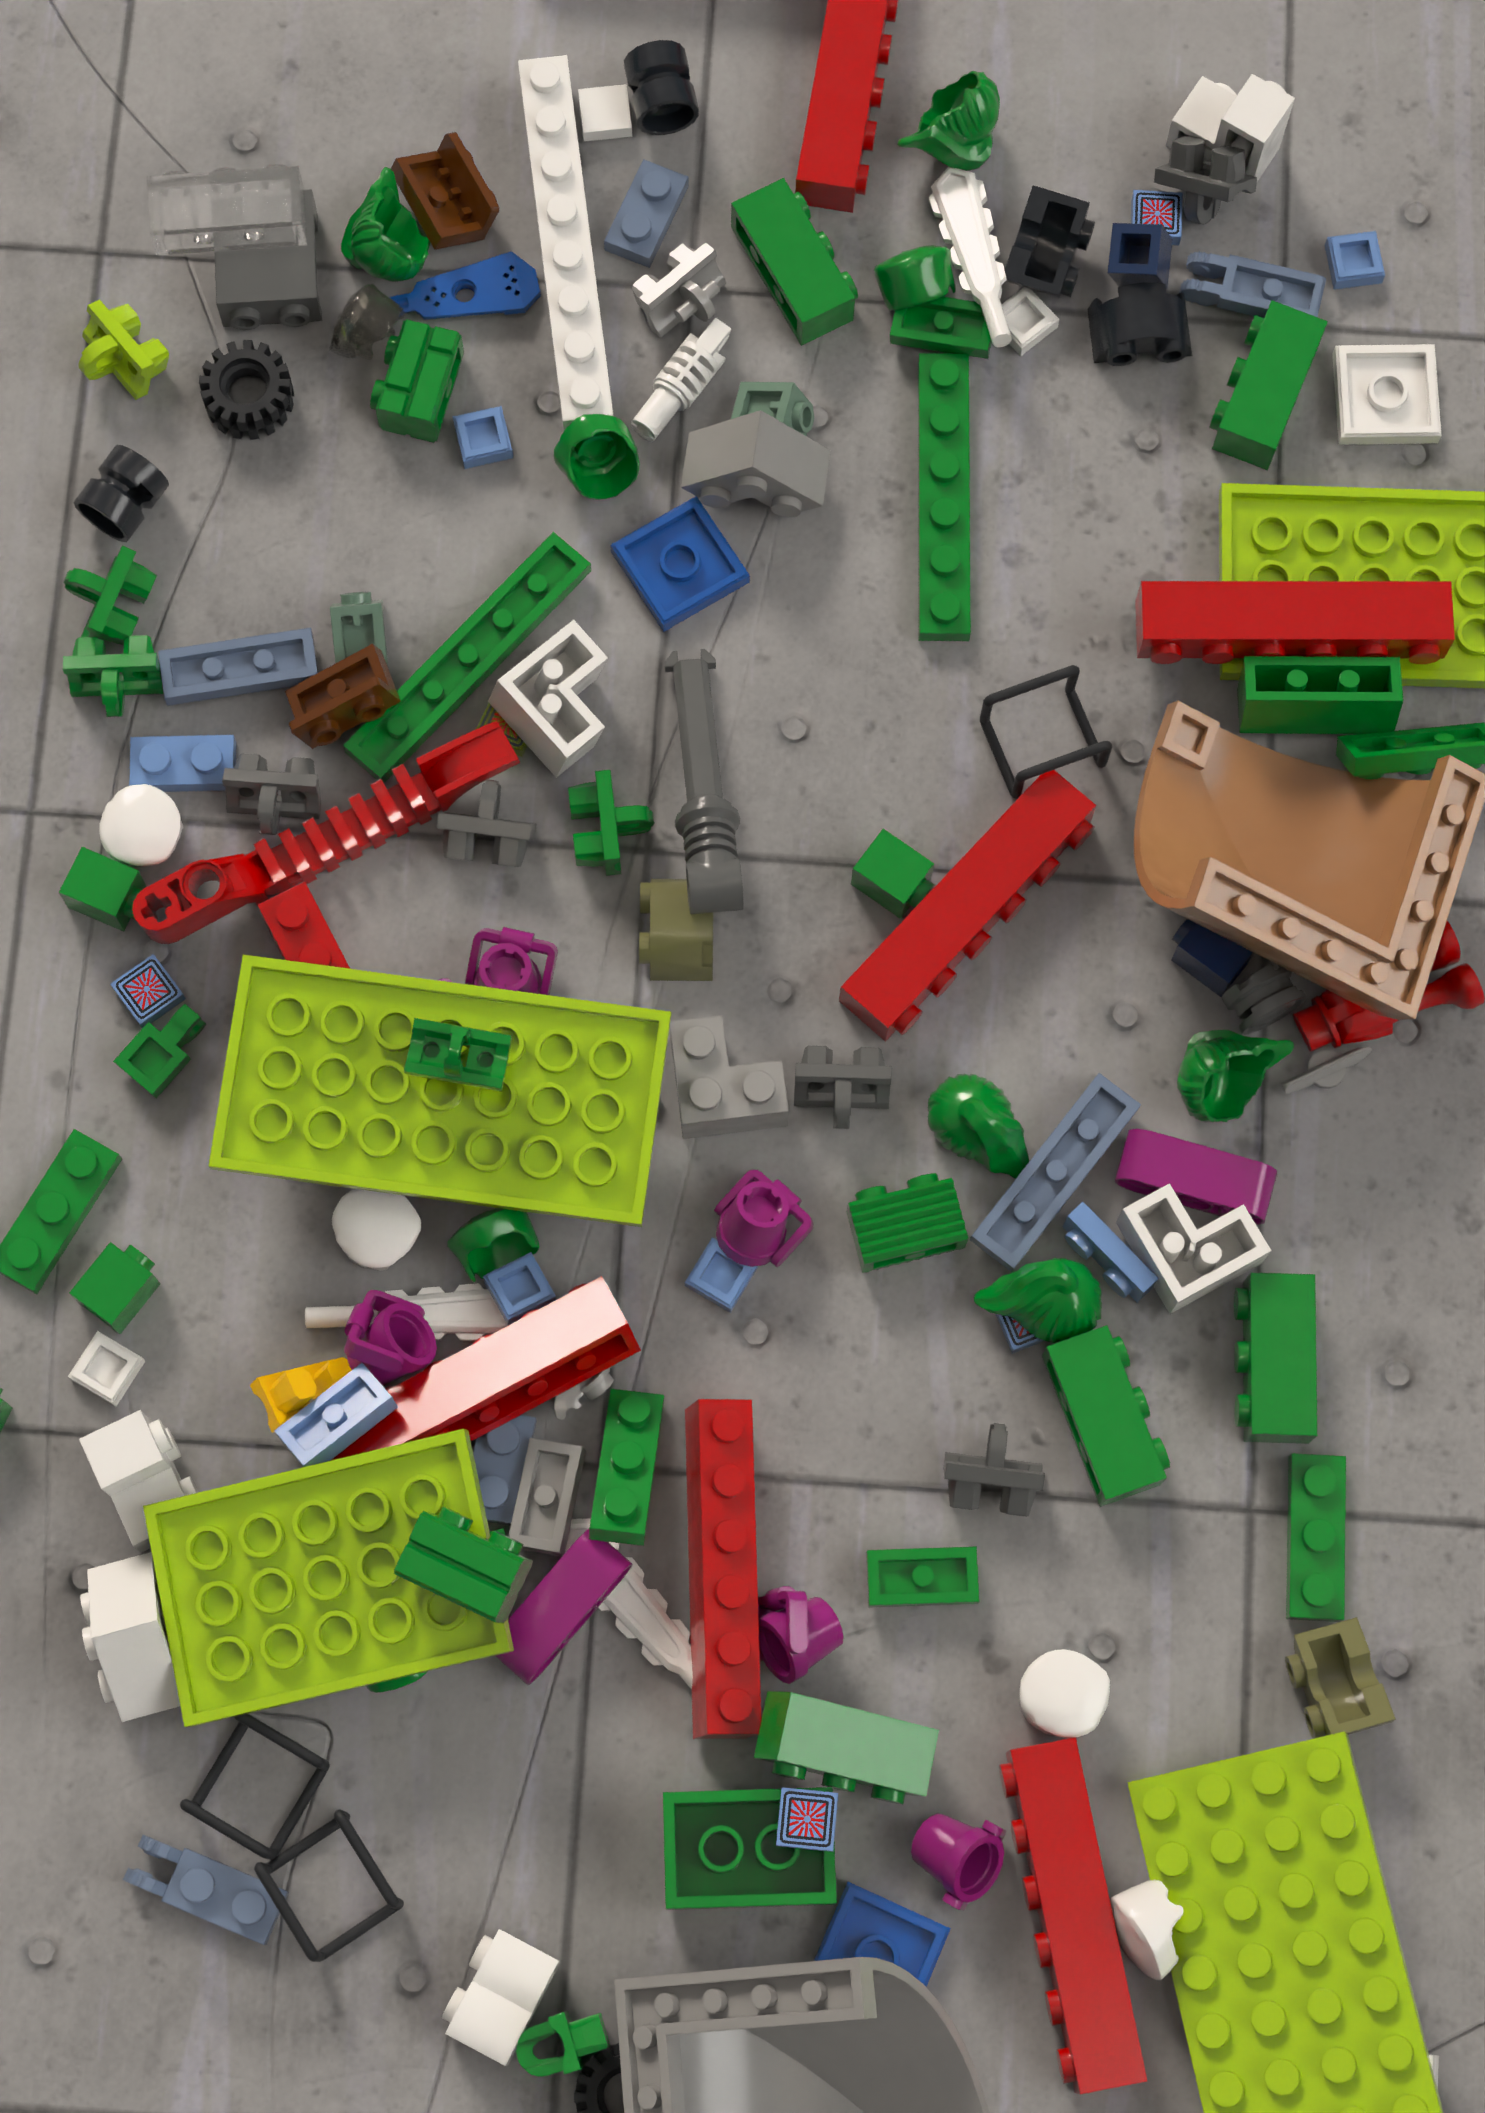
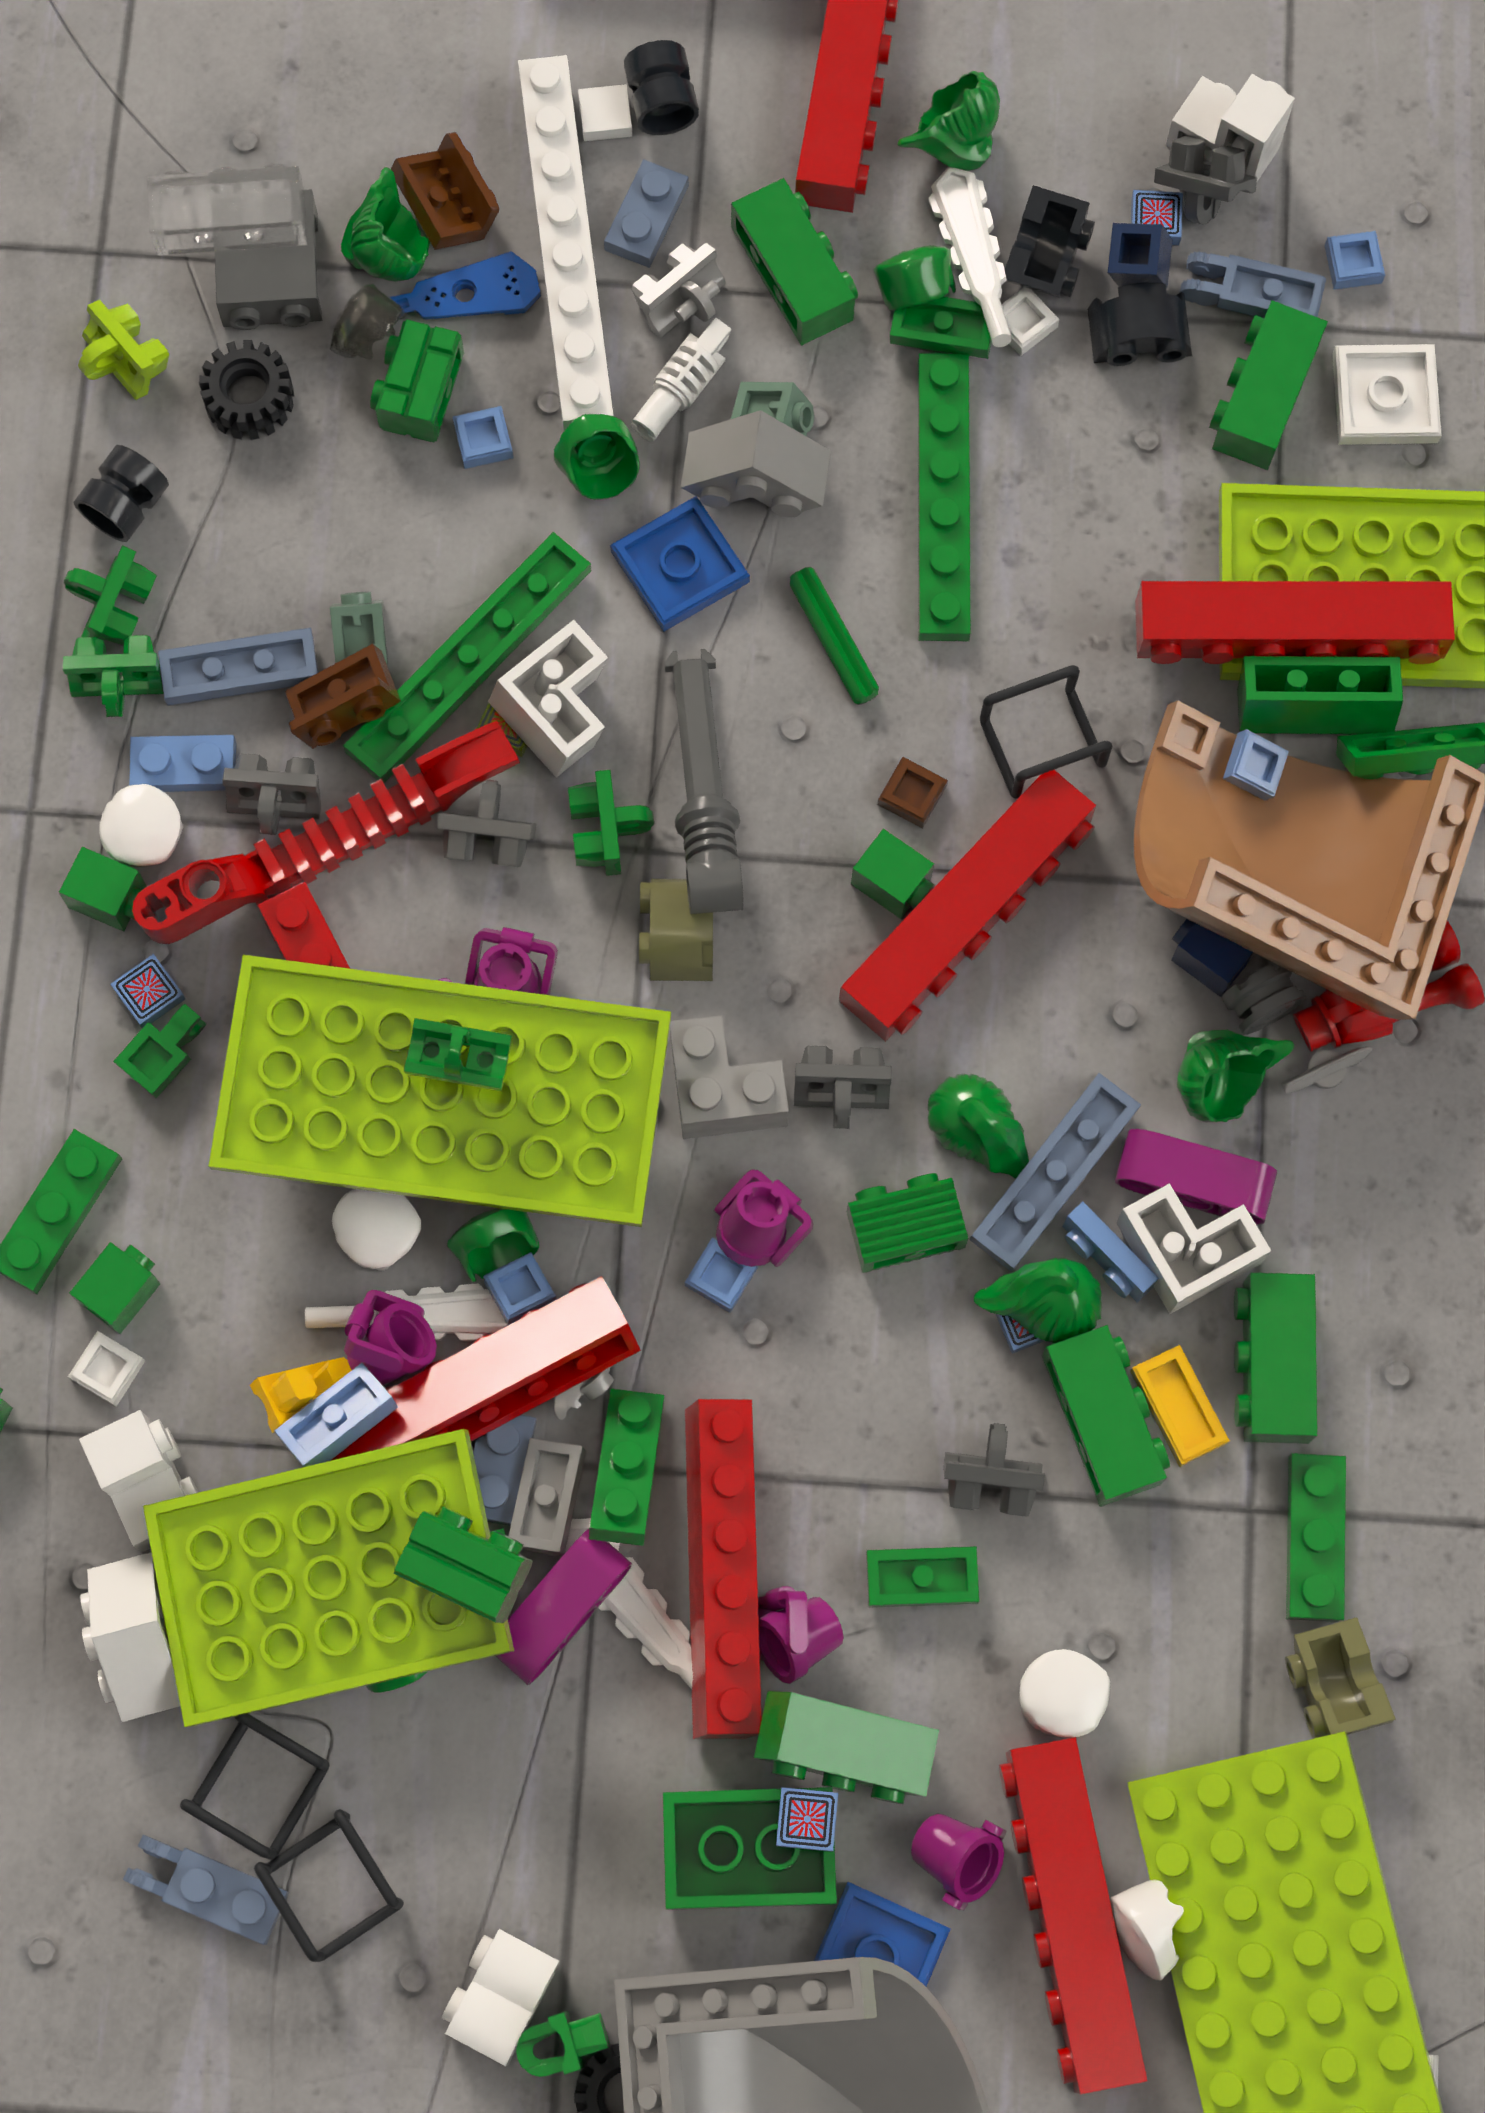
(834, 635): none -> green axle
(912, 792): none -> reddish brown tile
(1179, 1405): none -> yellow tile
(1255, 765): none -> medium blue tile

